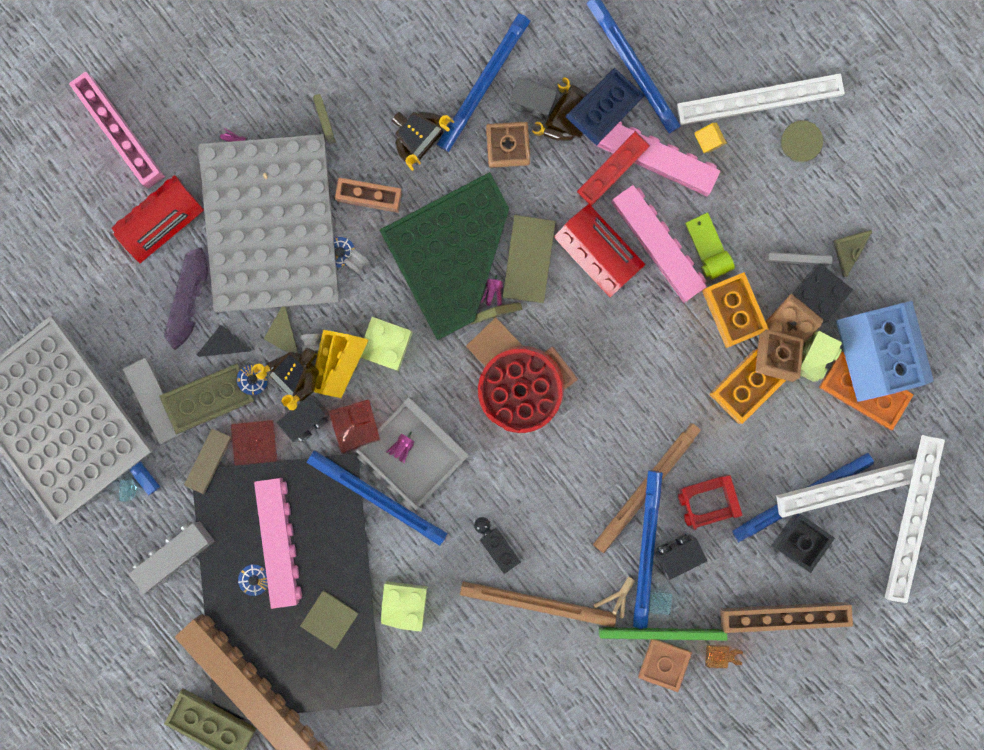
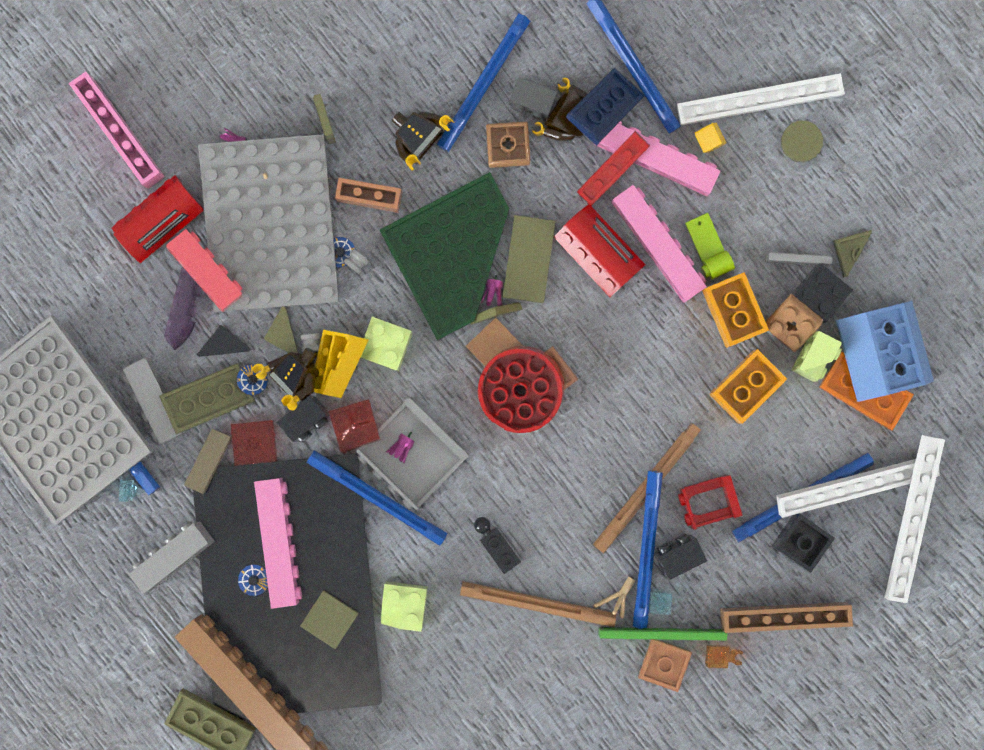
(204, 270): none -> coral brick
(776, 345): medium nougat brick -> none

